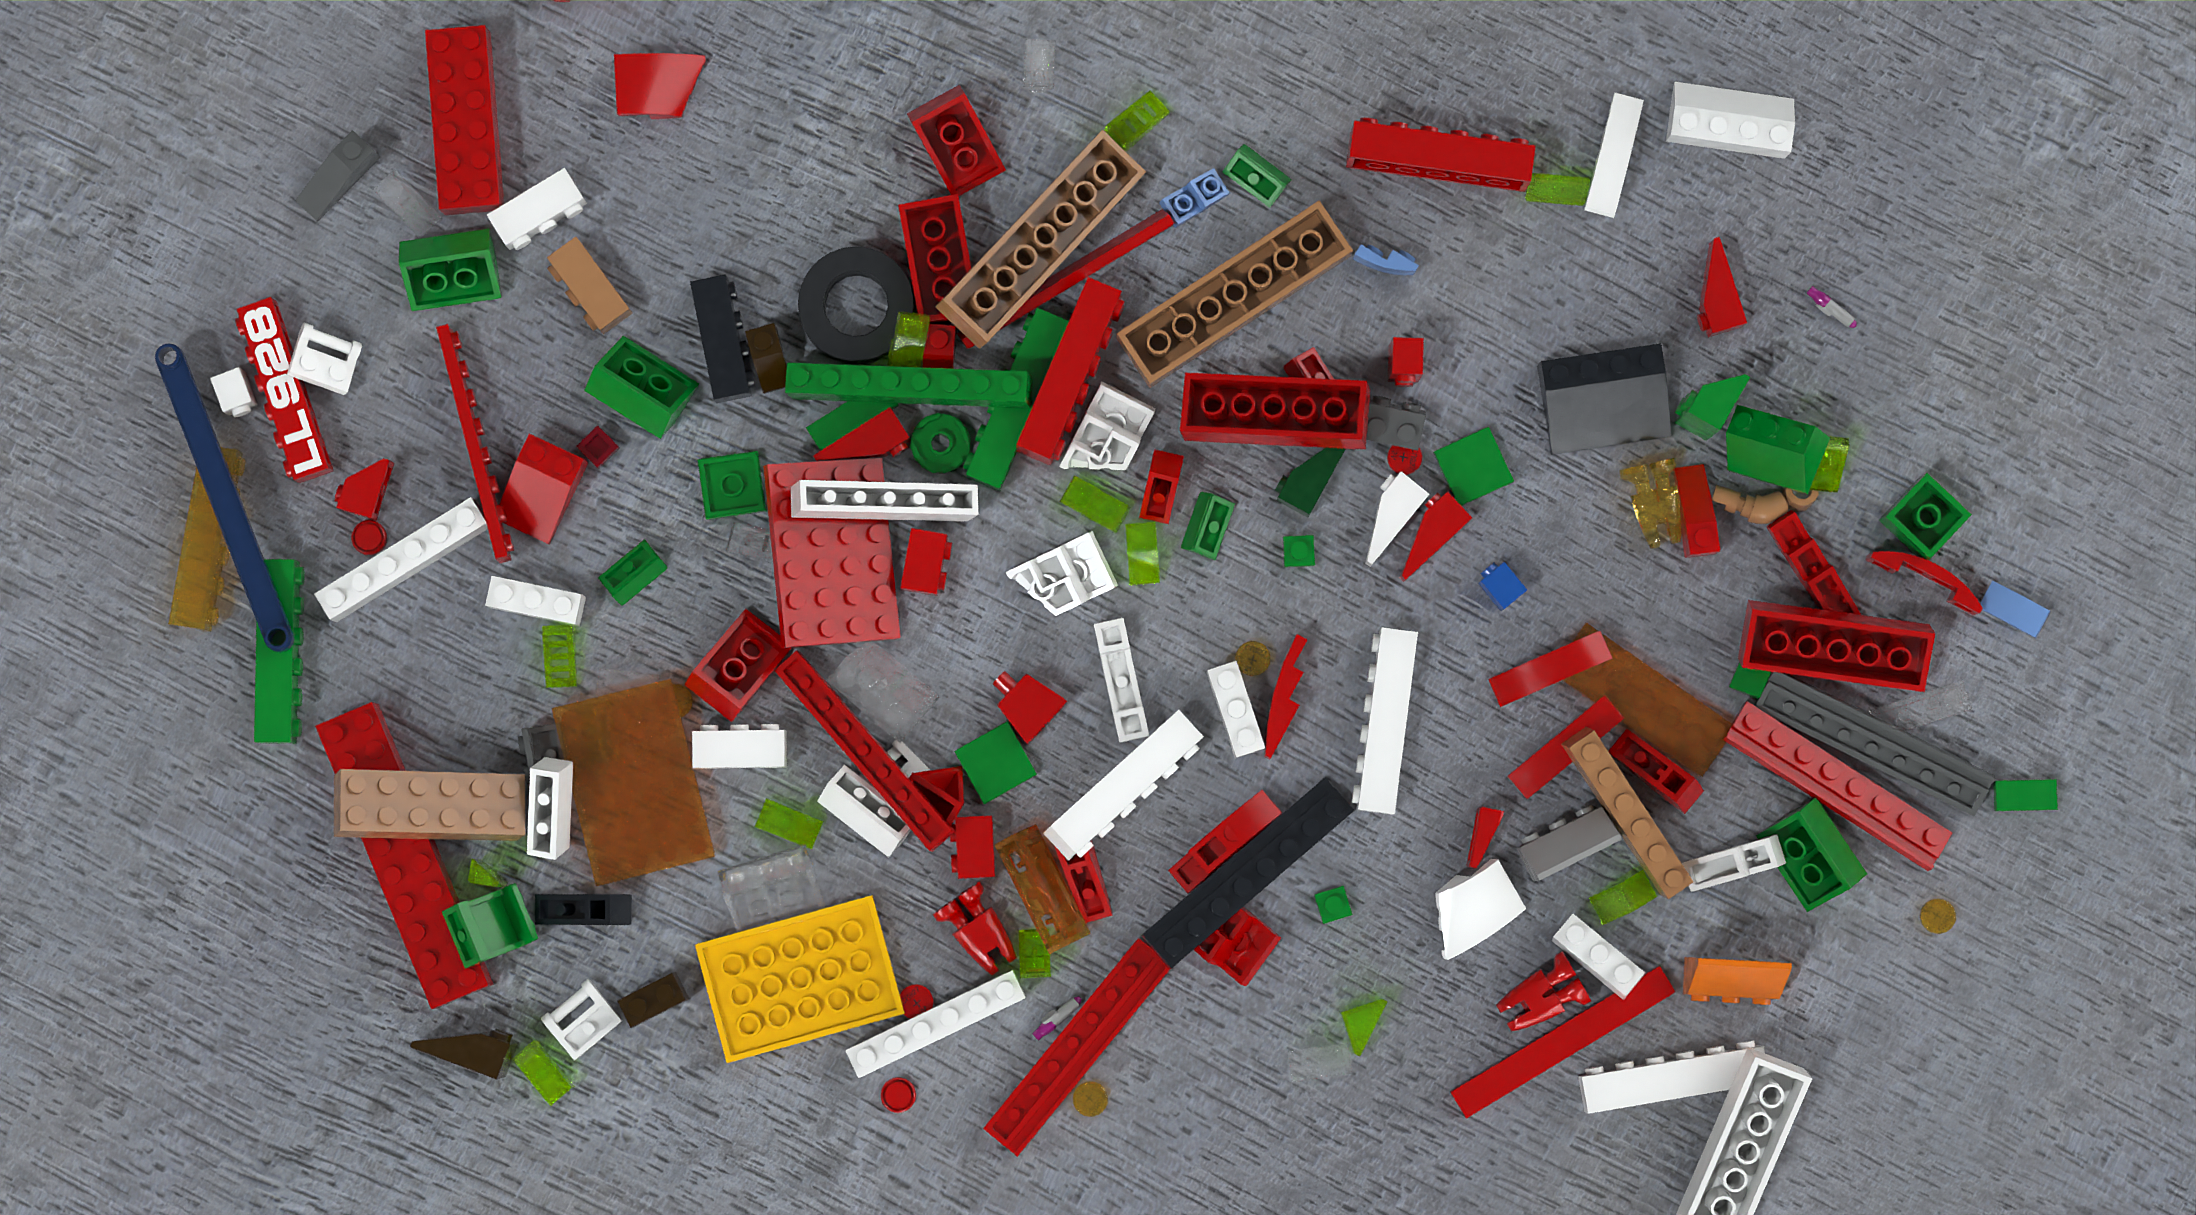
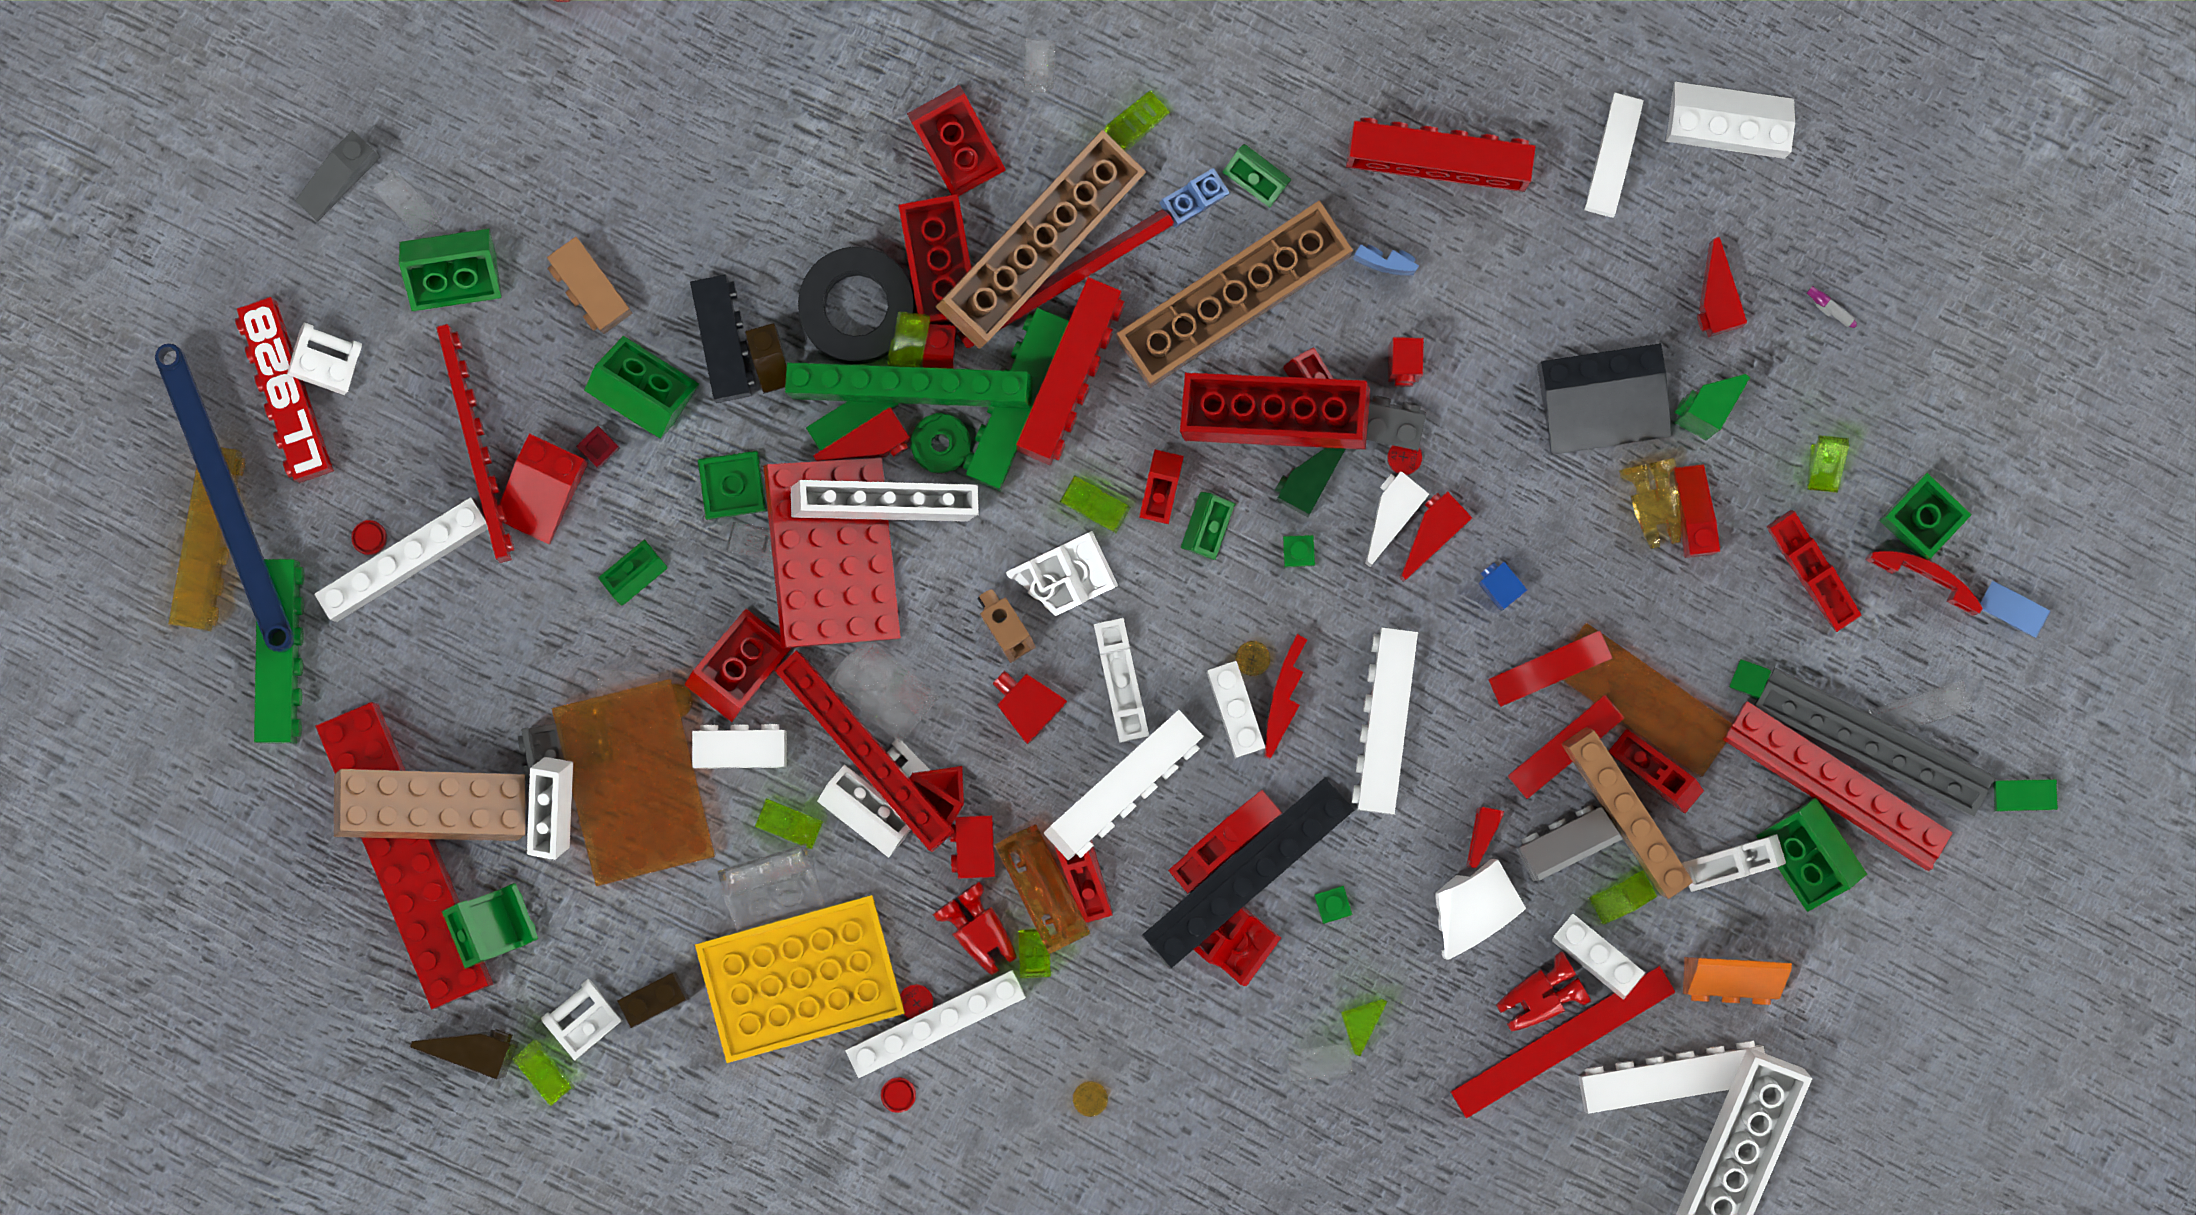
(234, 392): white brick -> none
(365, 490): red slope -> none
(464, 119): red brick -> none
(483, 874): clear neon green slope -> none
(535, 601): white brick -> none
(537, 210): white brick -> none
(569, 631): clear neon green slope -> none
(583, 909): black slope -> none
(655, 83): red slope -> none
(925, 562): red brick -> none
(995, 762): green tile -> none
(1010, 633): none -> medium nougat torso
(1054, 1018): light grey piece -> none
(1077, 1047): red plate -> none
(1108, 431): white slope -> none
(1142, 553): clear neon green slope -> none
(1473, 466): green tile -> none
(1557, 189): clear neon green slope -> none
(1762, 508): medium nougat piece -> none
(1774, 449): green slope -> none
(1836, 646): red brick -> none
(1937, 916): clear yellow piece -> none

